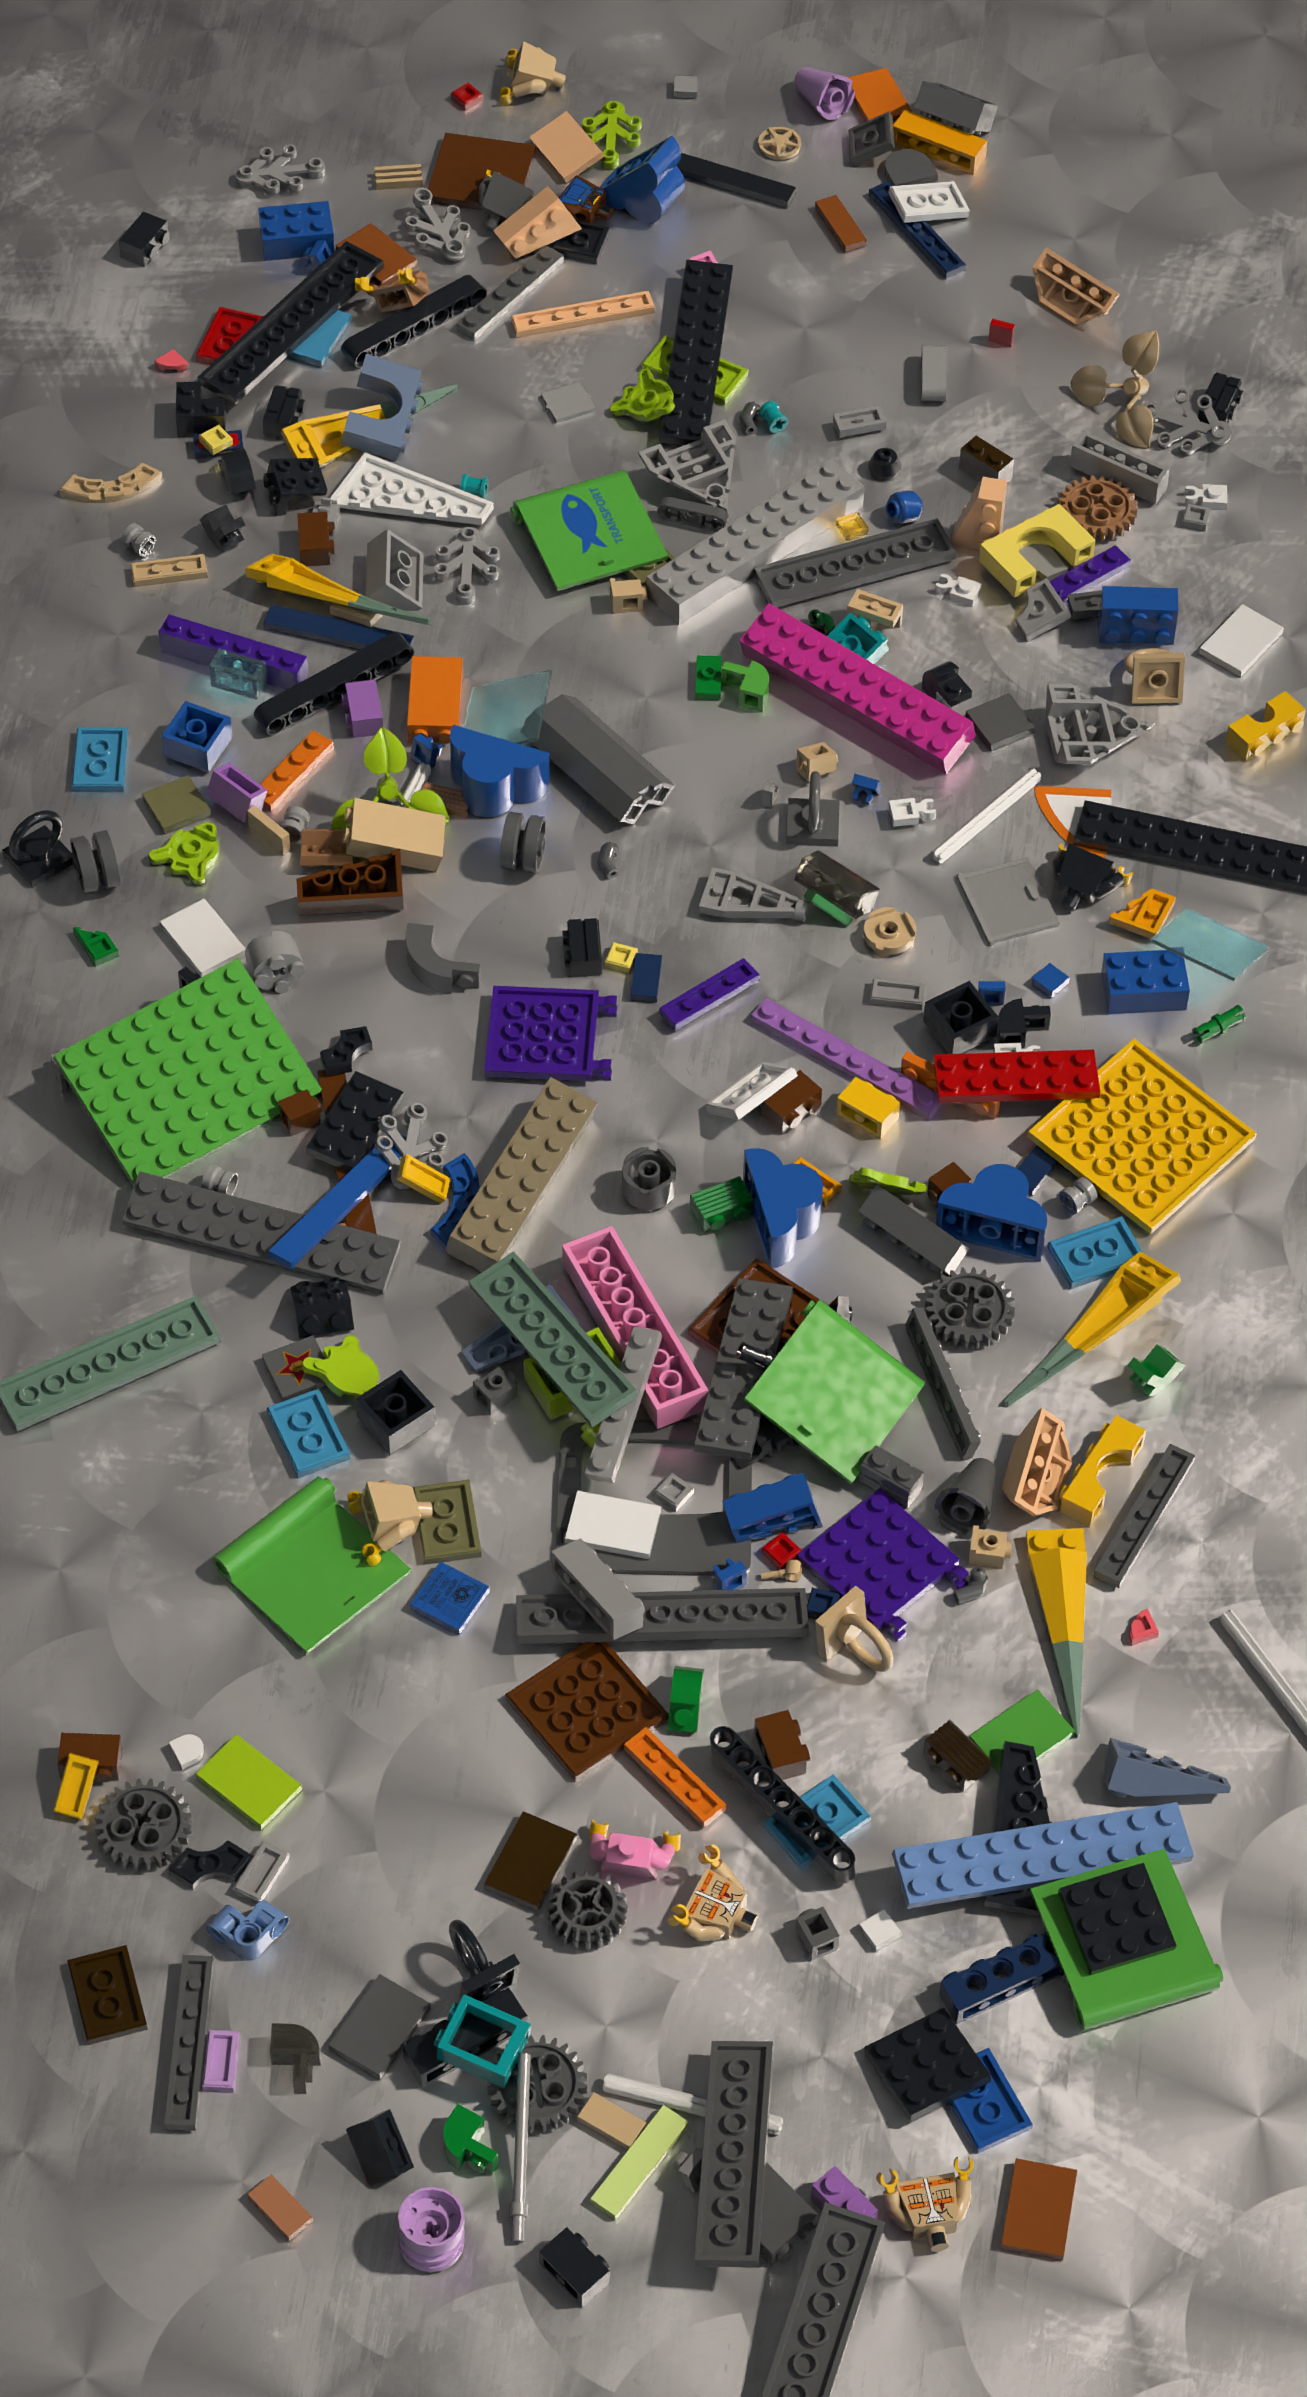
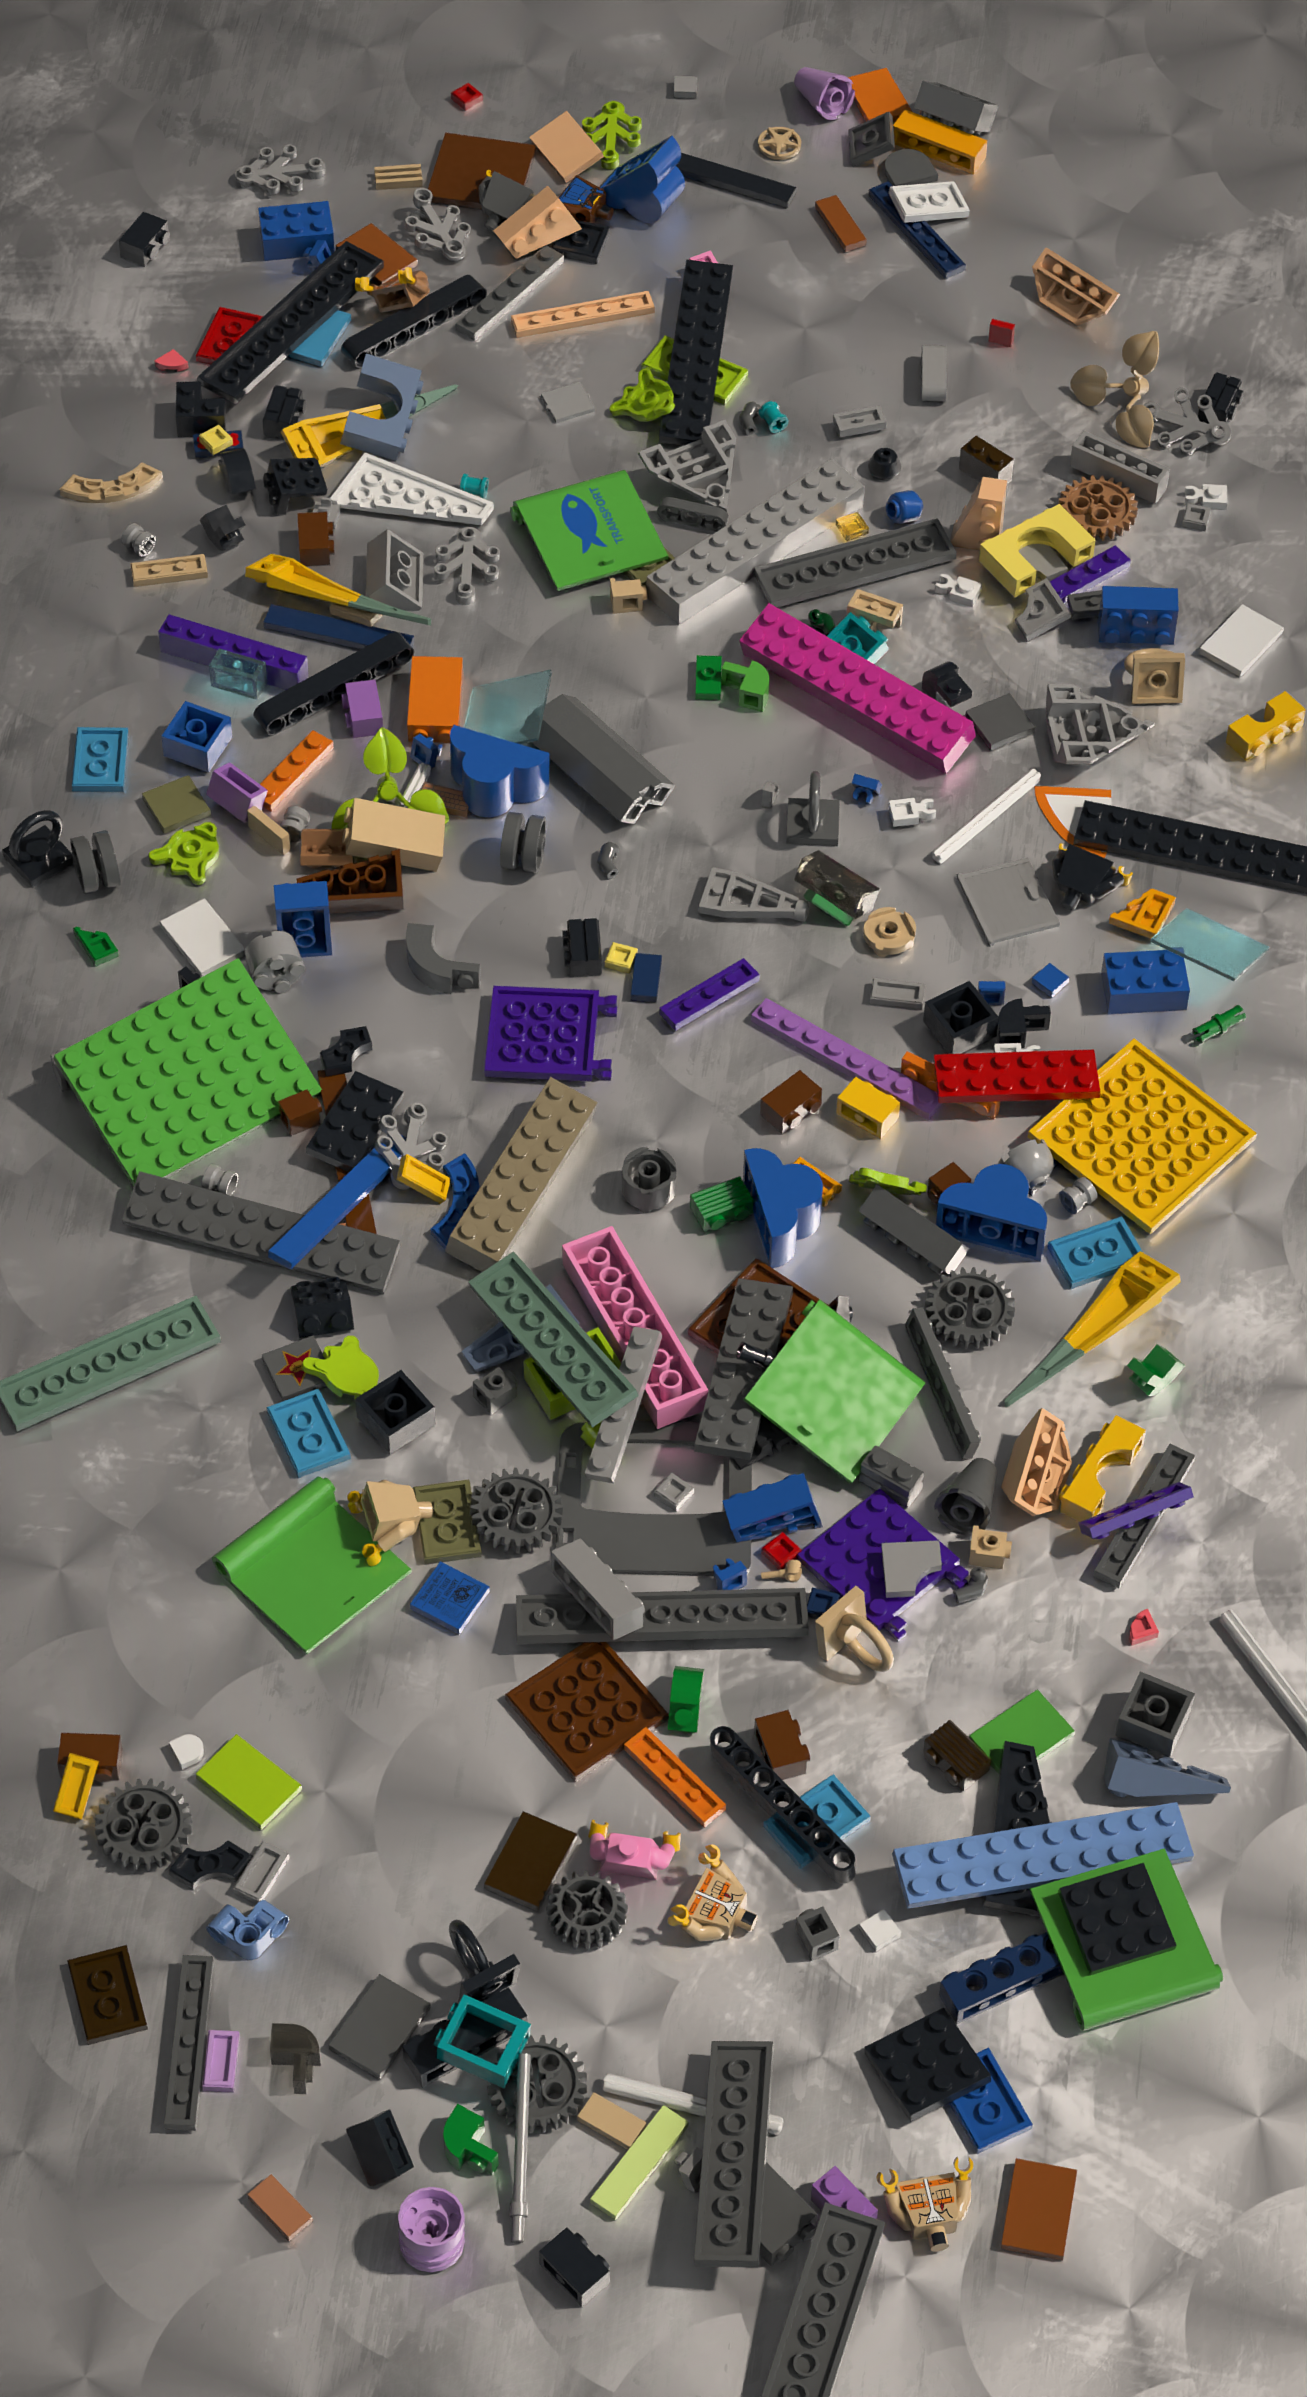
(304, 914): none -> blue brick
(490, 1504): none -> dark grey gear
(531, 73): tan torso -> none
(613, 1524): white tile -> none
(751, 1090): white tile -> none
(816, 758): tan brick -> none
(907, 1564): none -> light grey tile
(1033, 1161): none -> light grey cylinder
(1059, 1574): yellow plate -> none
(1143, 1507): none -> dark purple plate
(1155, 1714): none -> dark grey brick

